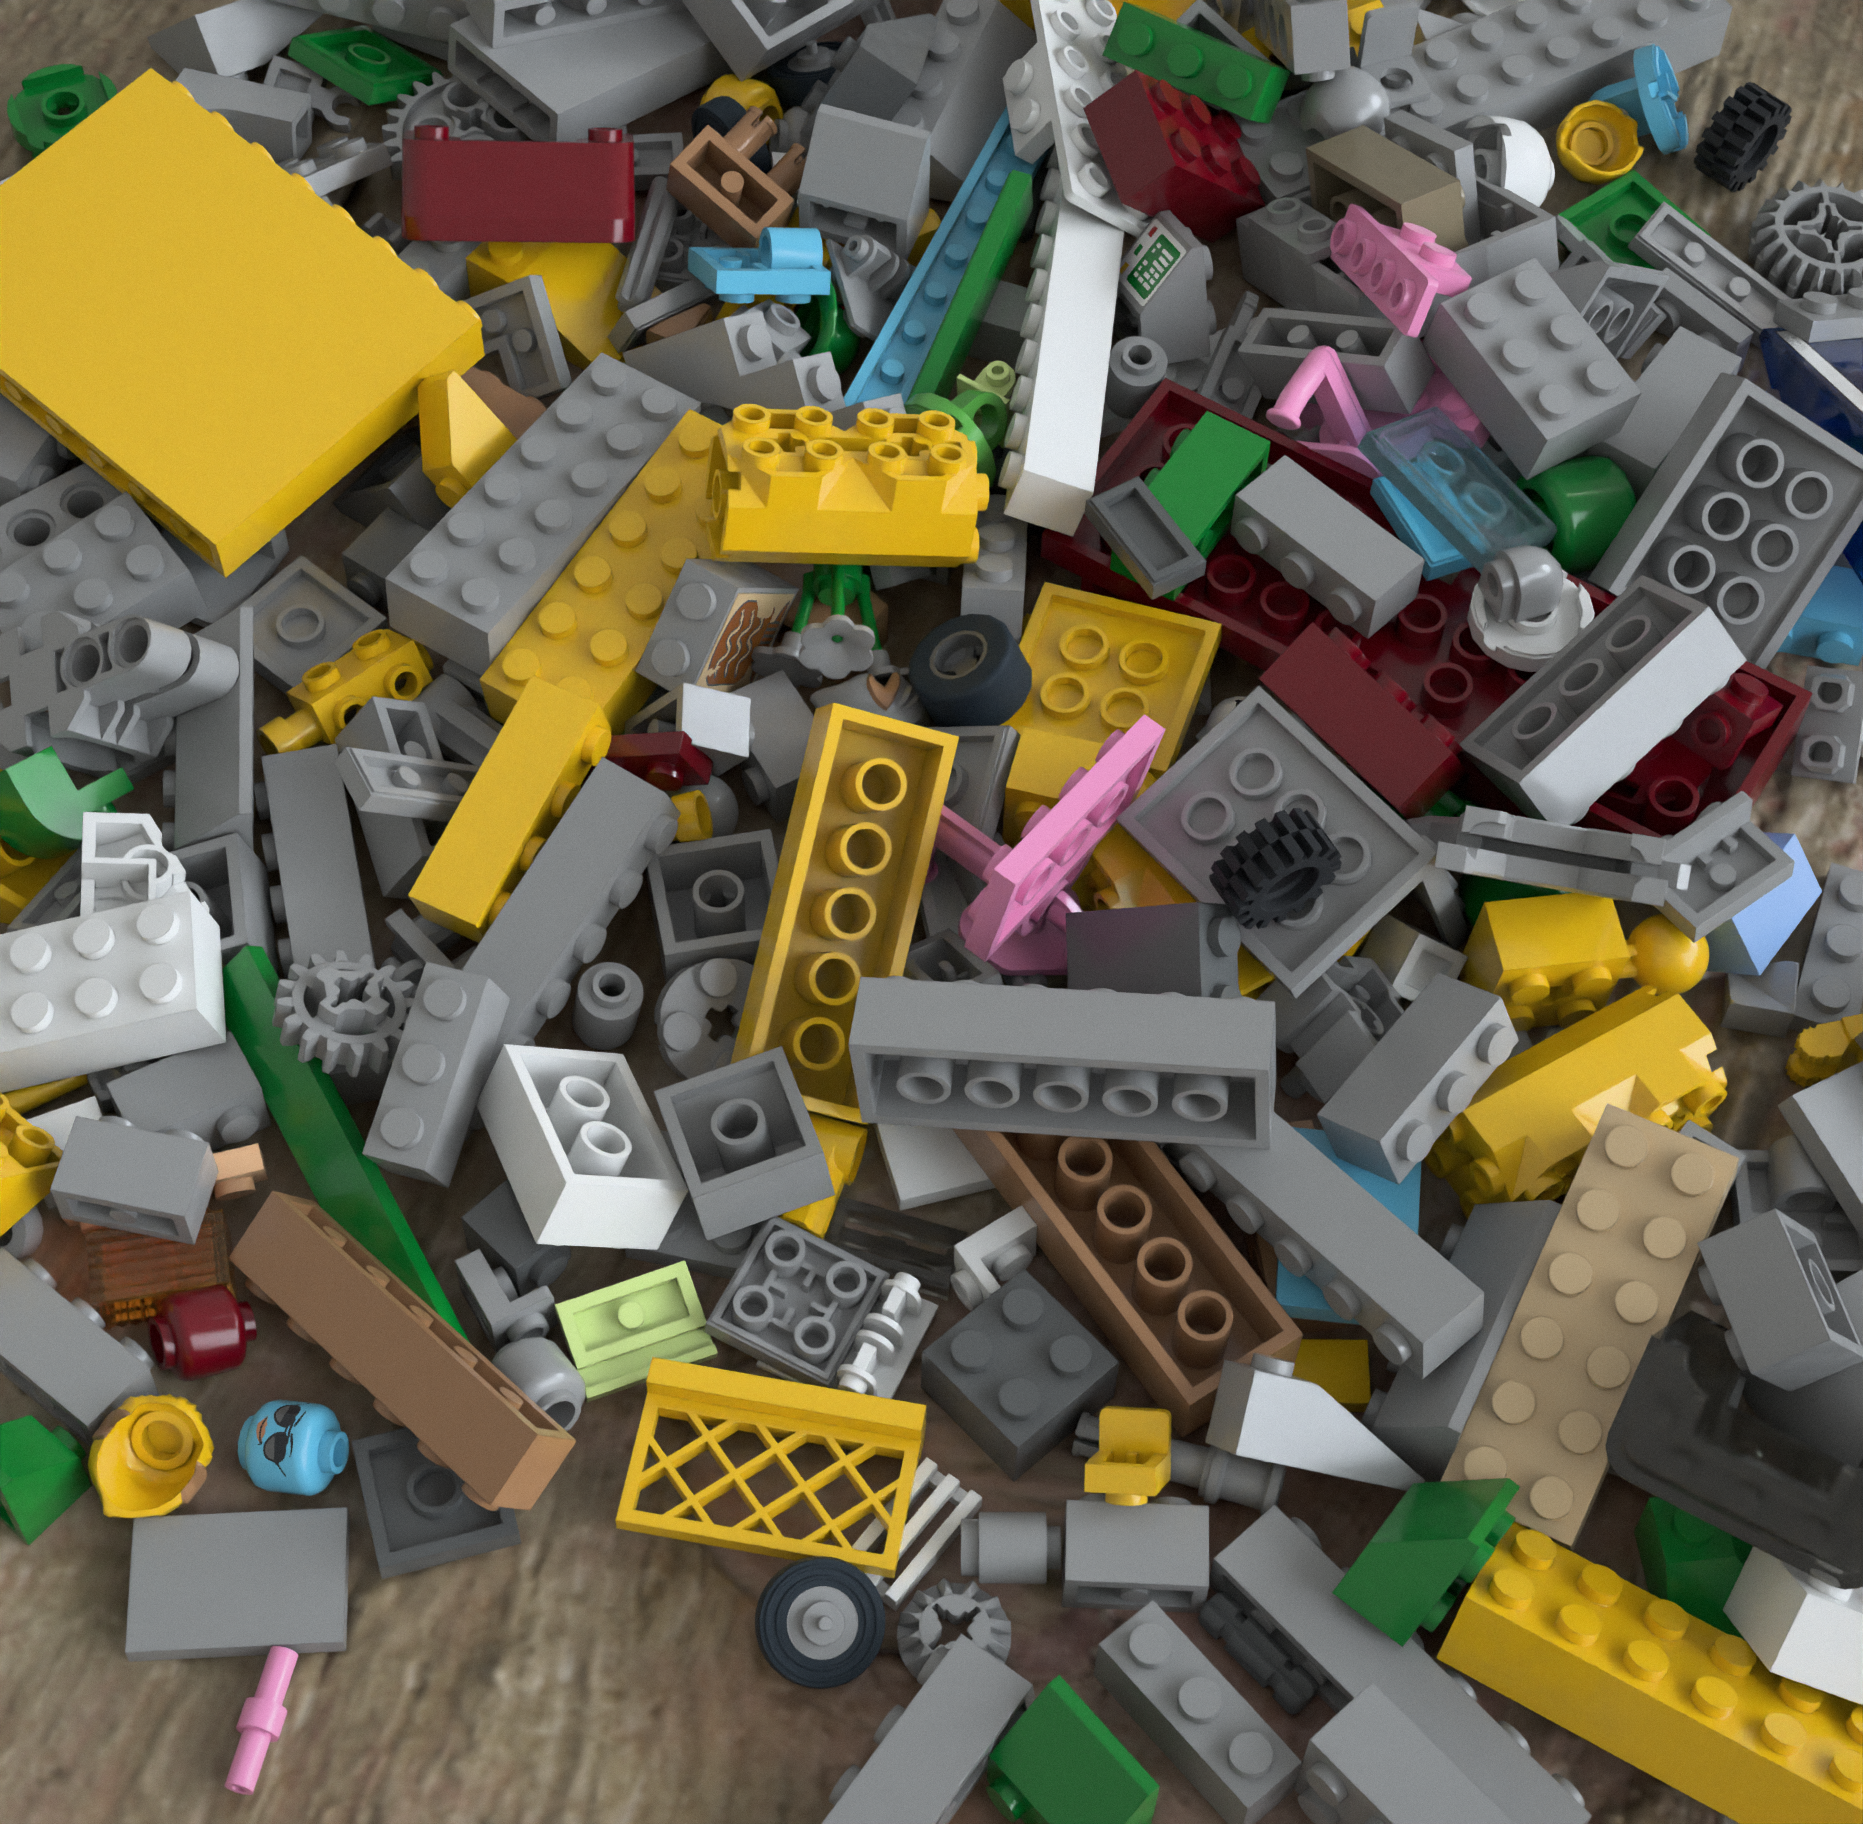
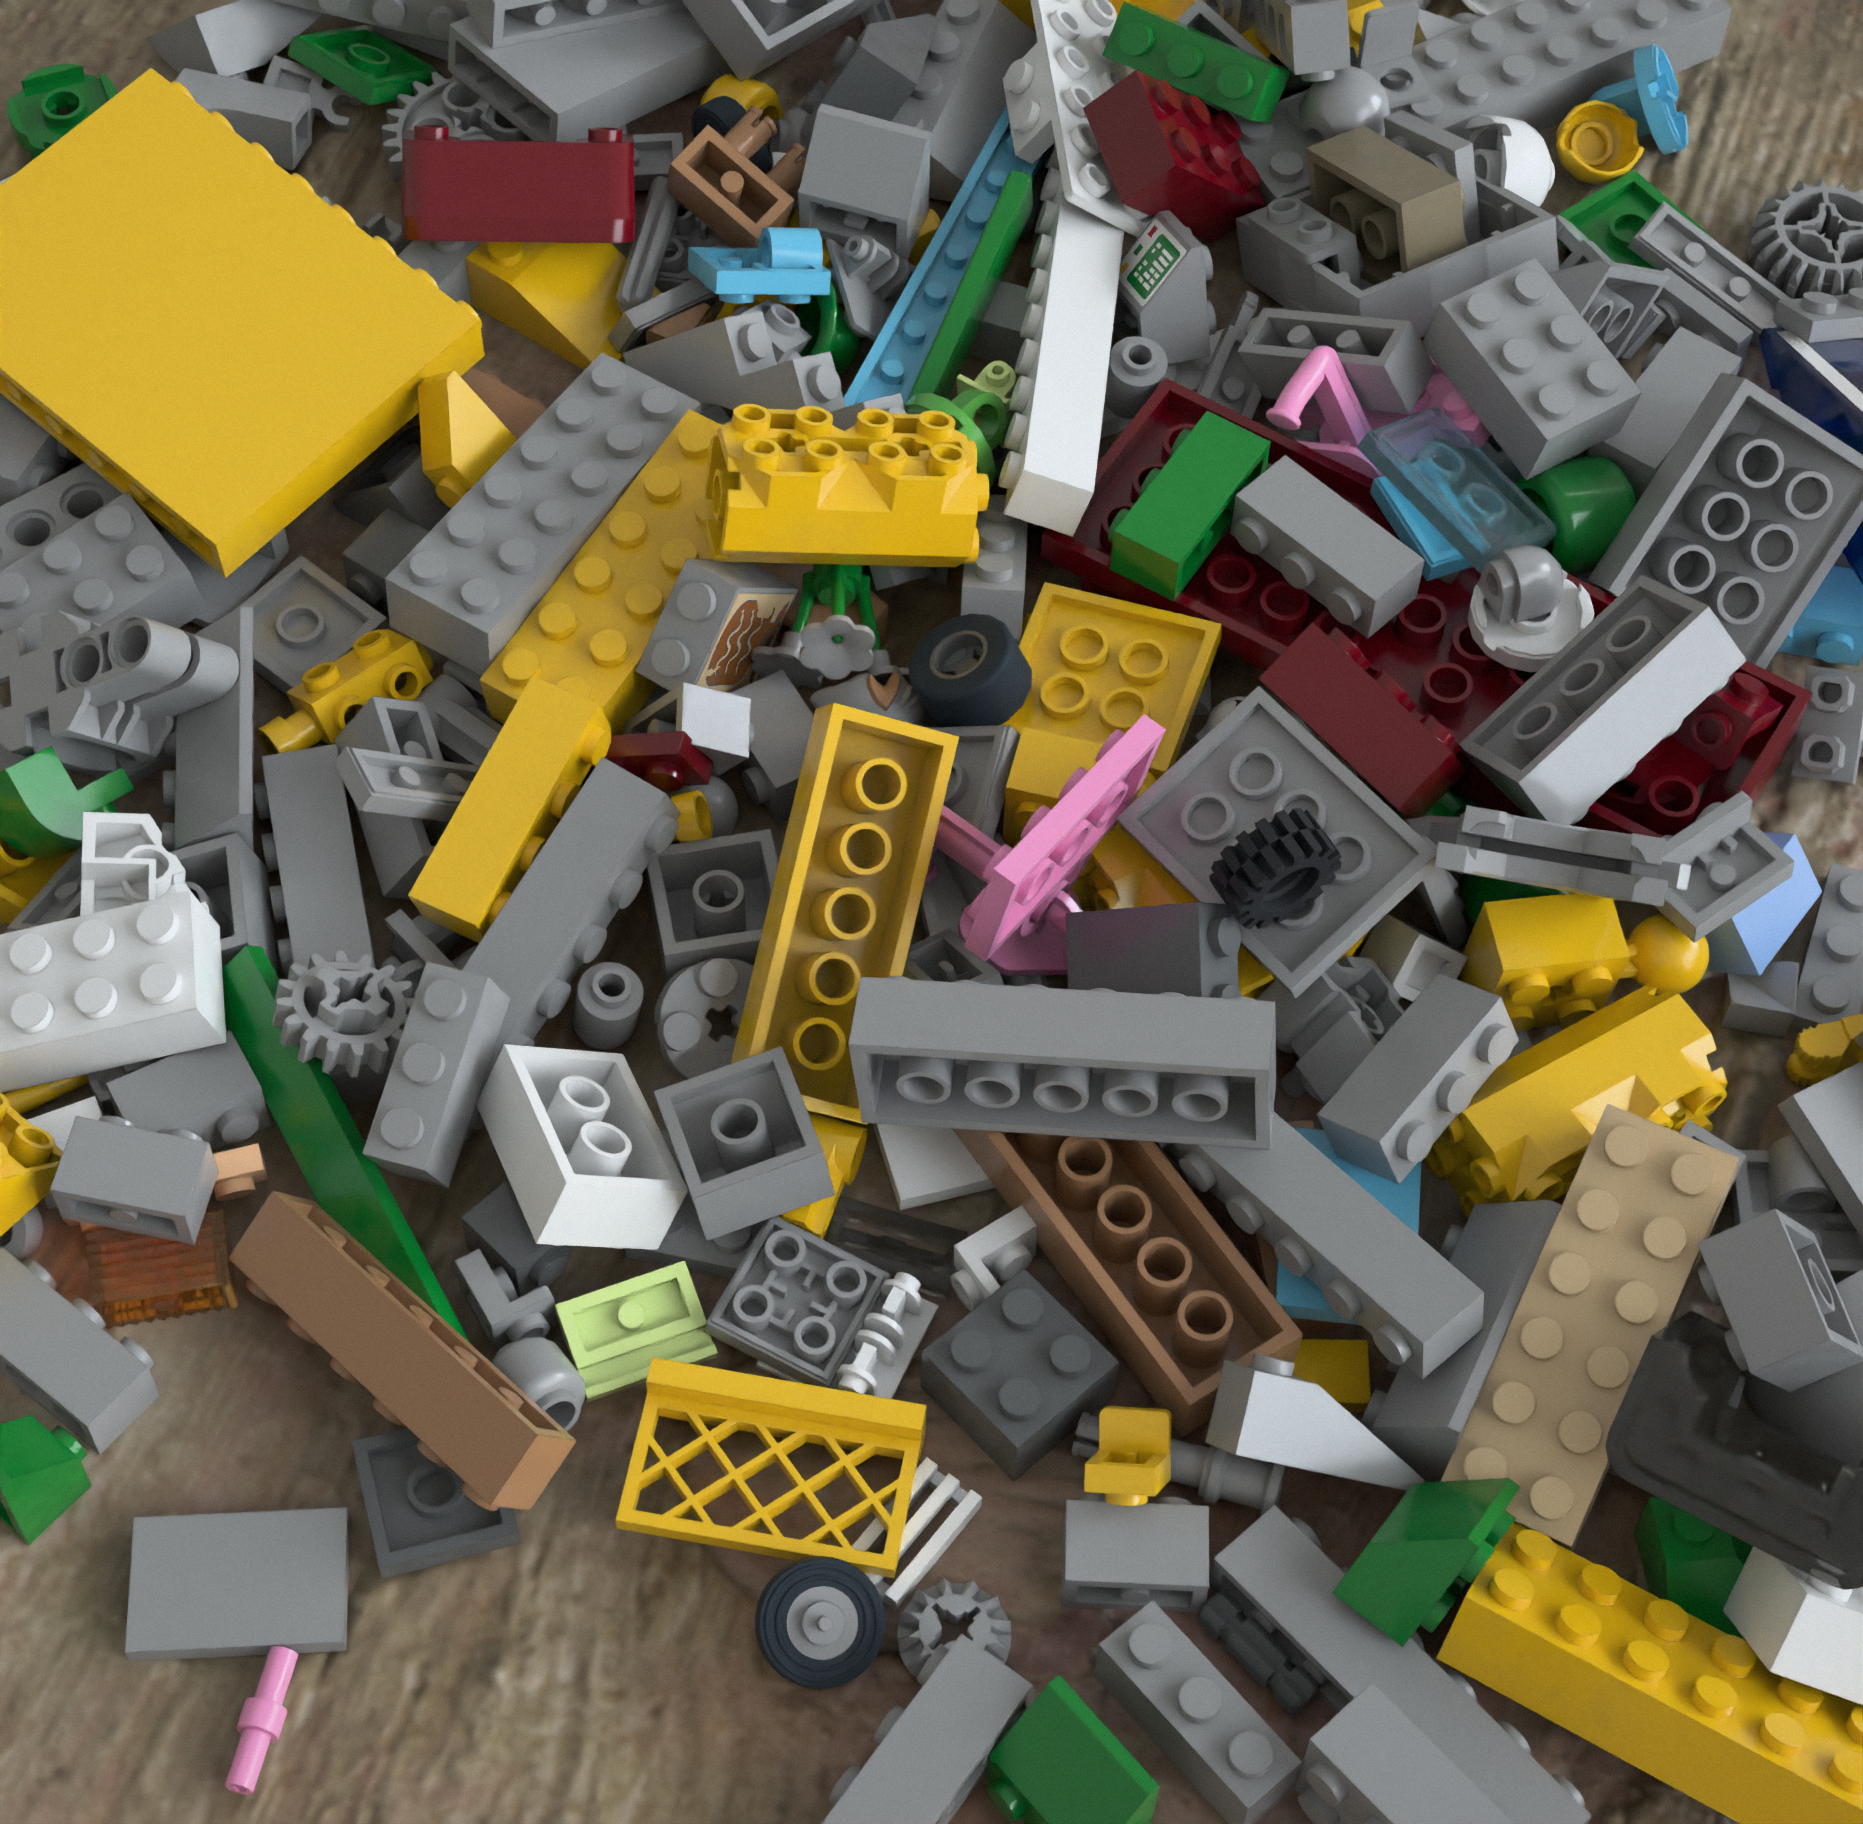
(149, 1456): yellow hair -> none
(201, 1332): dark red head -> none
(293, 1447): medium azure head -> none
(339, 163): light grey plate -> none
(524, 332): light grey plate -> none
(799, 71): black wheel -> none
(1009, 1547): light grey brick -> none
(1145, 537): dark grey tile -> none
(1396, 266): bright pink bracket -> none
(1742, 137): black tyre -> none

